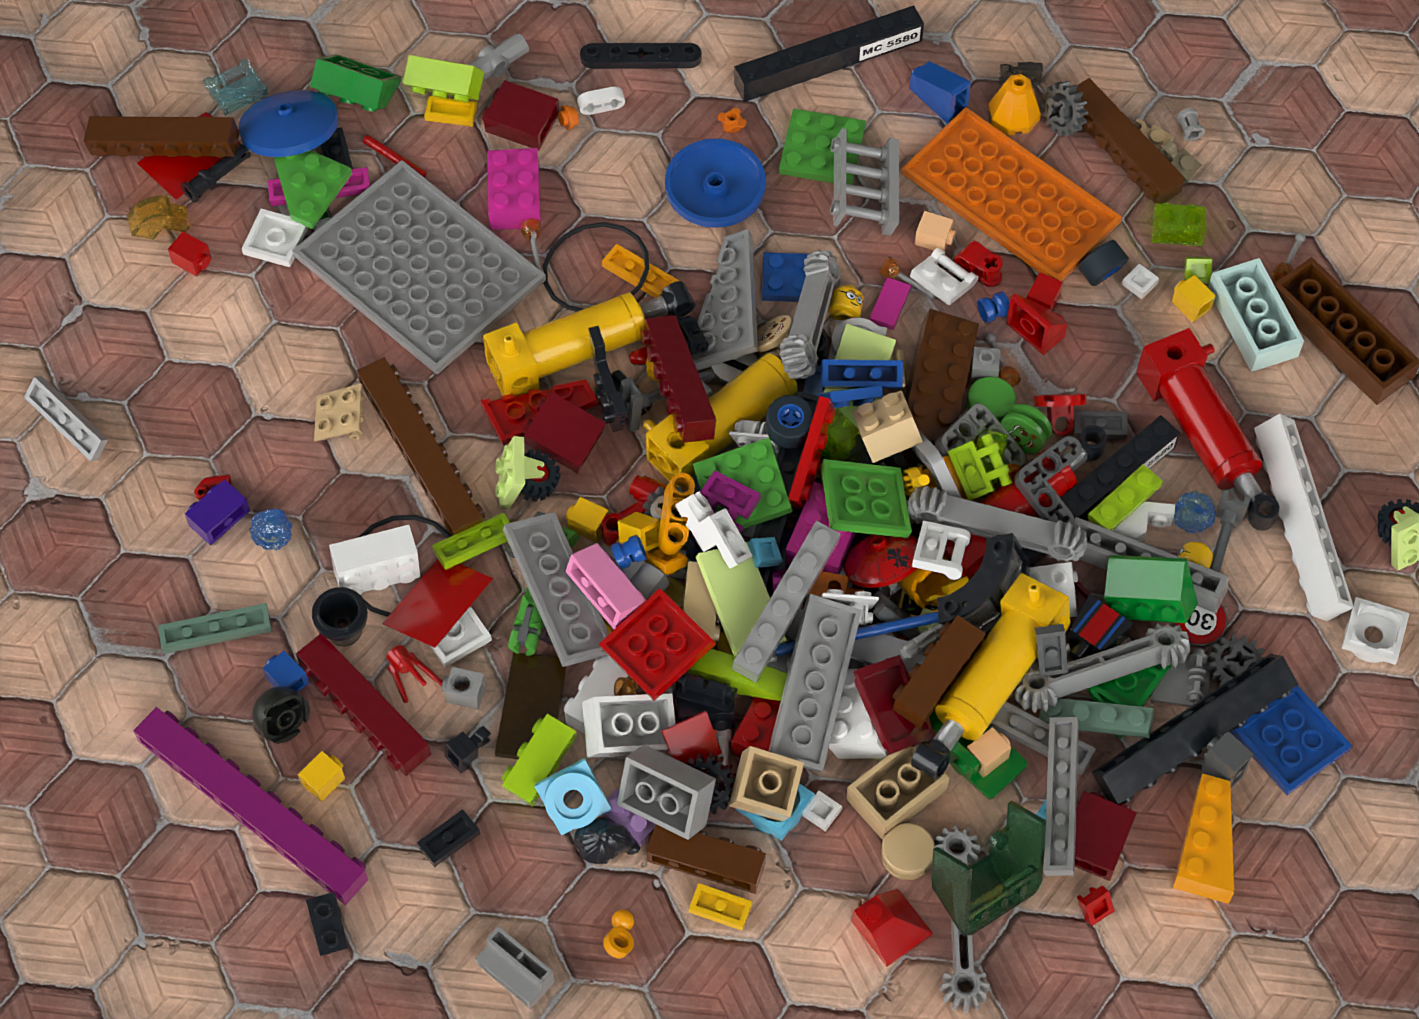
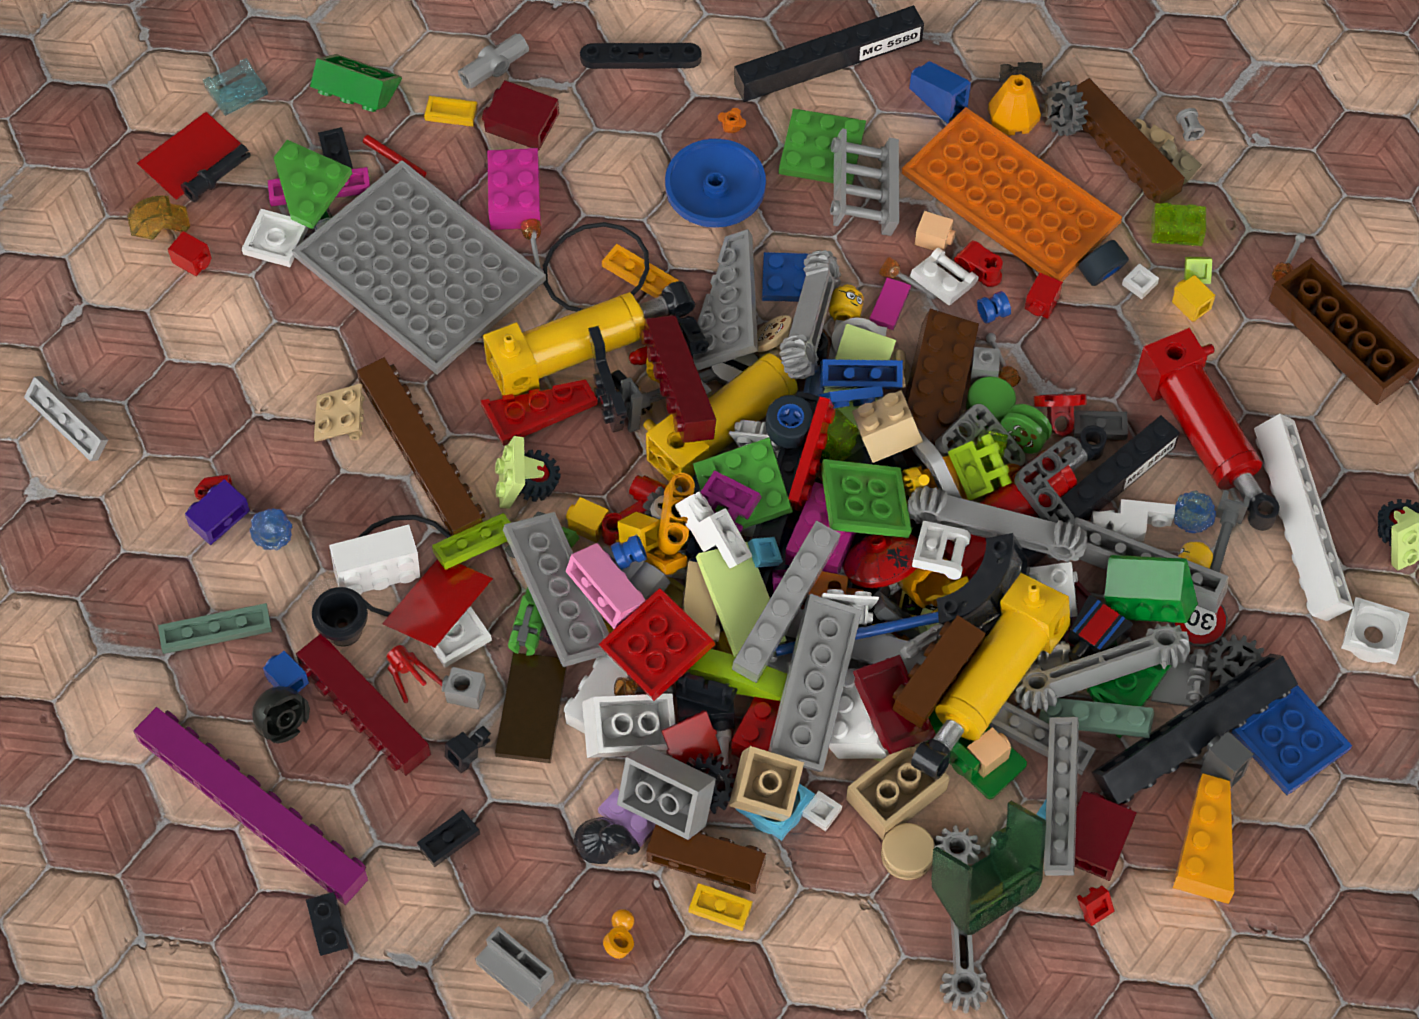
(161, 136): reddish brown brick -> none
(288, 123): blue dish -> none
(322, 775): yellow brick -> none
(443, 78): lime brick -> none
(538, 758): lime brick -> none
(563, 431): dark red brick -> none
(568, 117): orange plate -> none
(574, 777): medium azure piece -> none
(601, 100): white beam -> none
(890, 925): red slope -> none
(1035, 323): red slope -> none
(1051, 650): dark grey plate -> none
(1125, 499): lime plate -> none
(1255, 315): light aqua brick -> none

